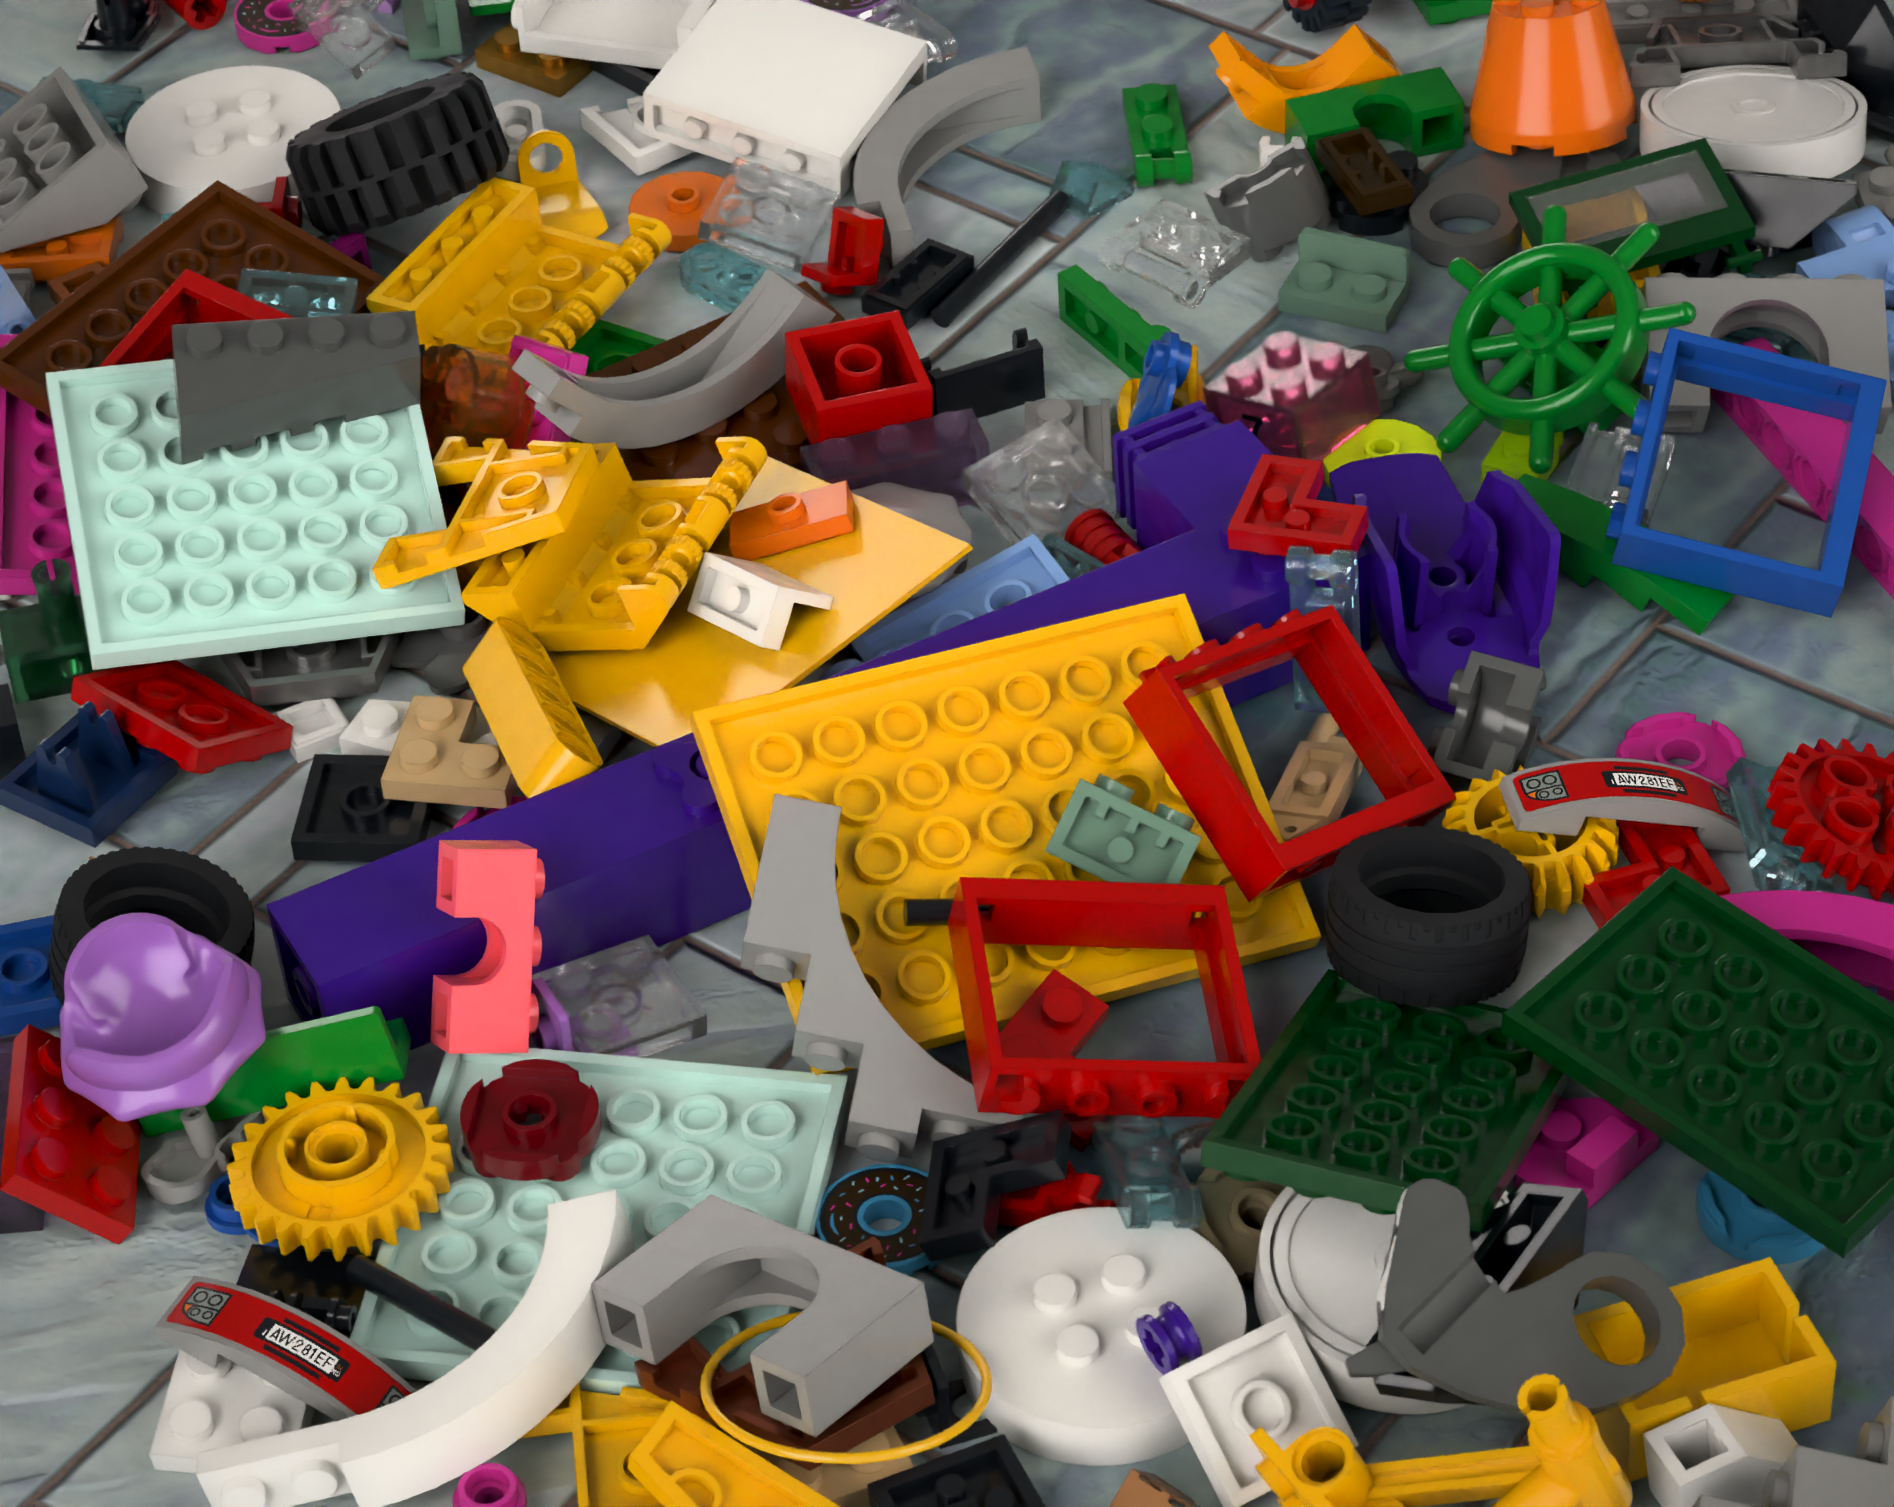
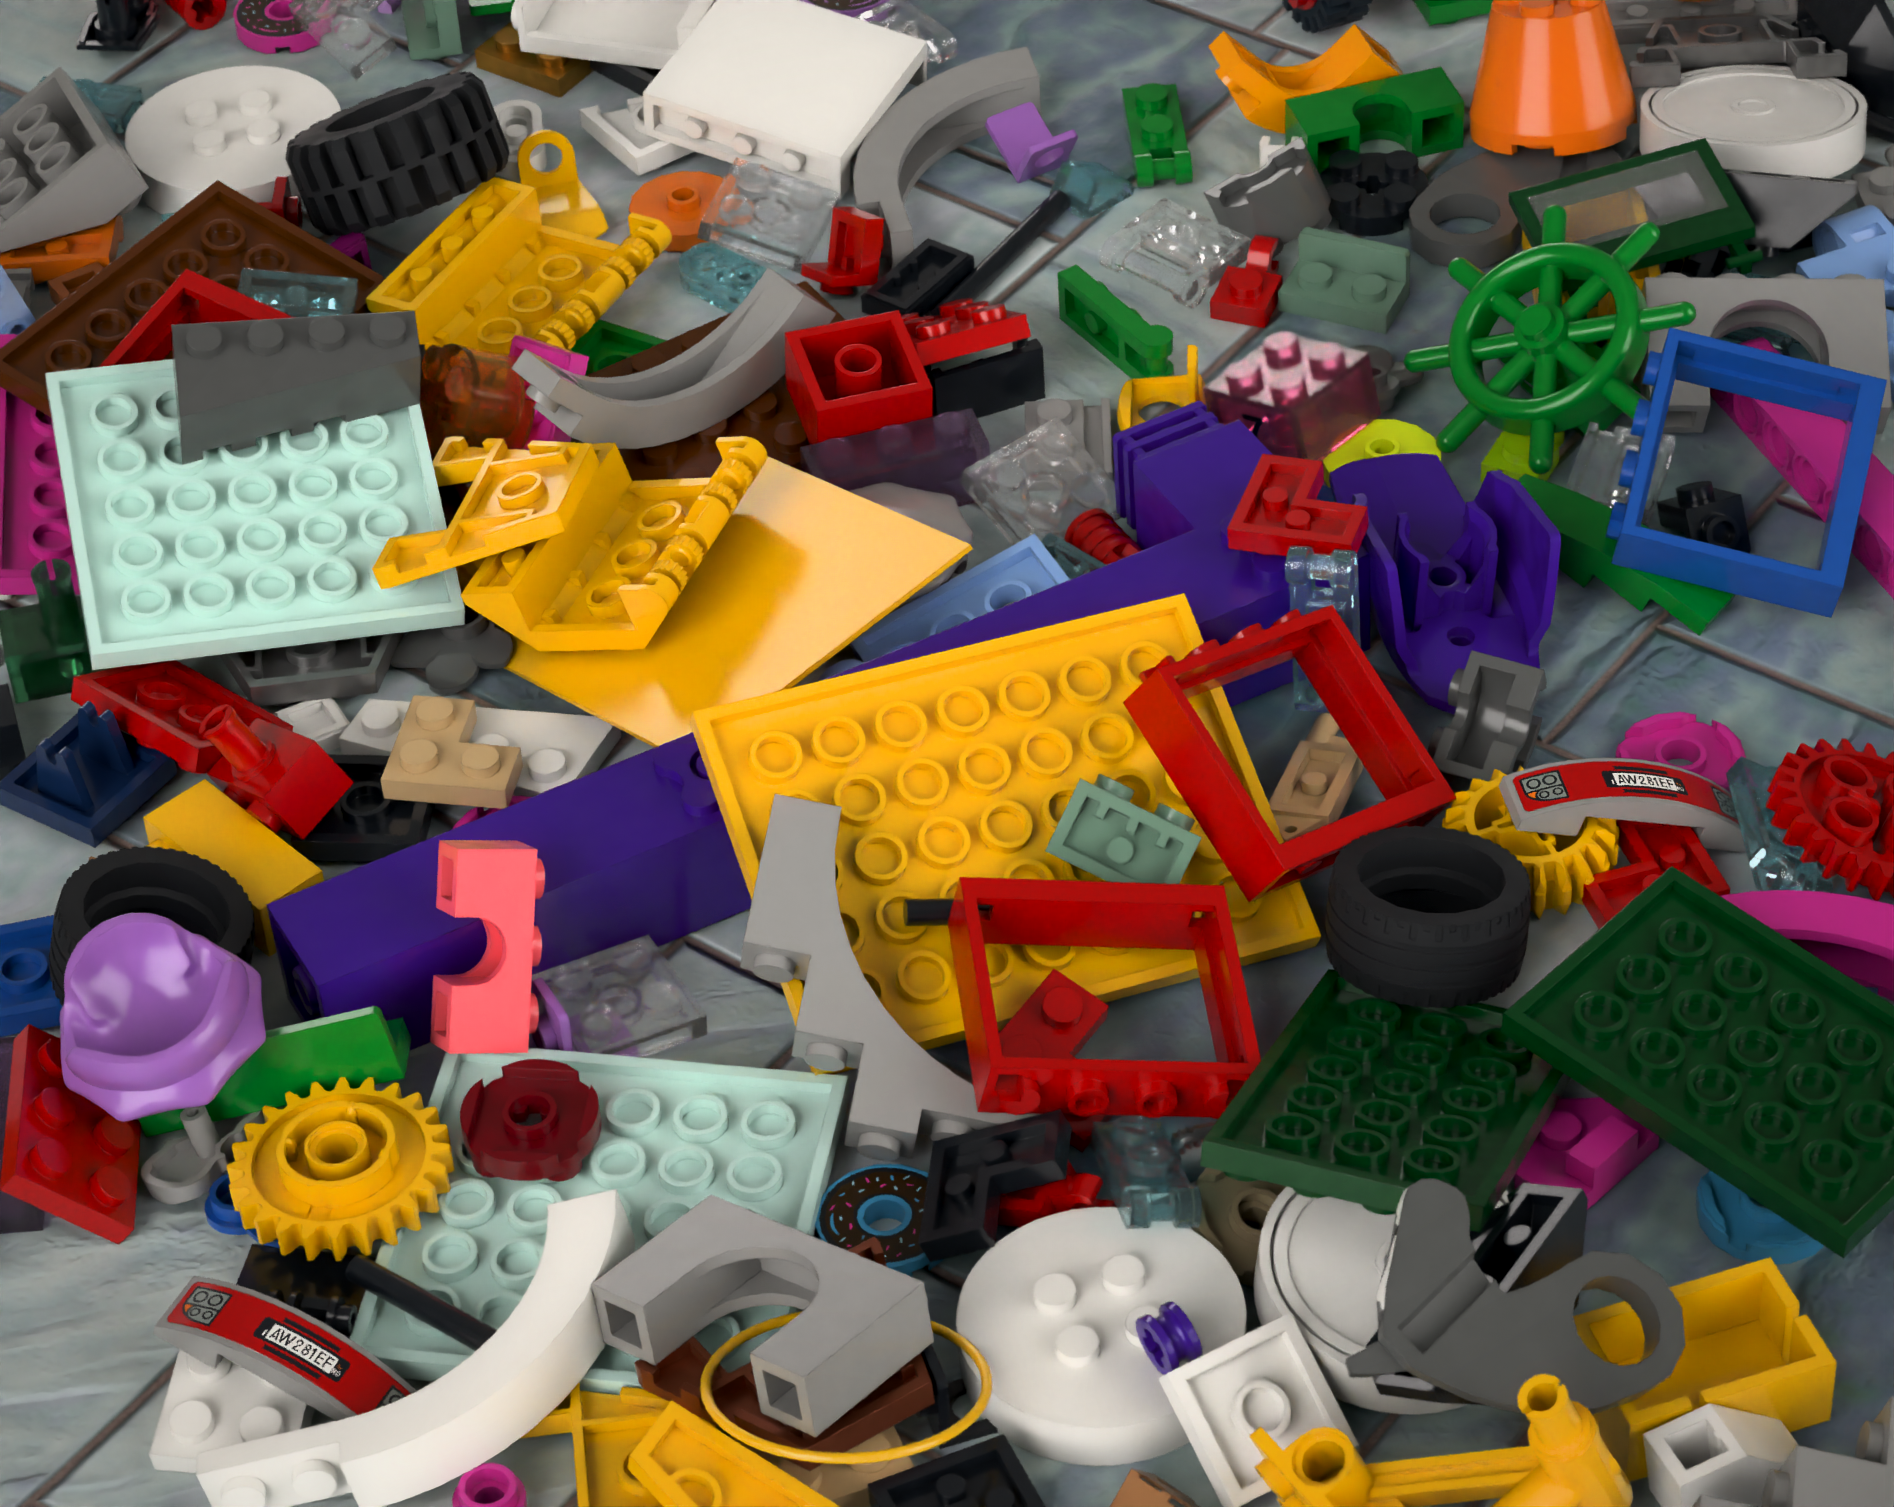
(223, 832): none -> yellow brick
(273, 772): none -> red brick
(529, 709): yellow beam -> none
(750, 598): white panel -> none
(792, 521): orange plate -> none
(964, 329): none -> red plate
(1028, 142): none -> medium lavender bracket
(1164, 372): blue plate -> none
(1250, 292): none -> red plate
(1364, 171): dark brown plate -> none
(1707, 515): none -> black bracket

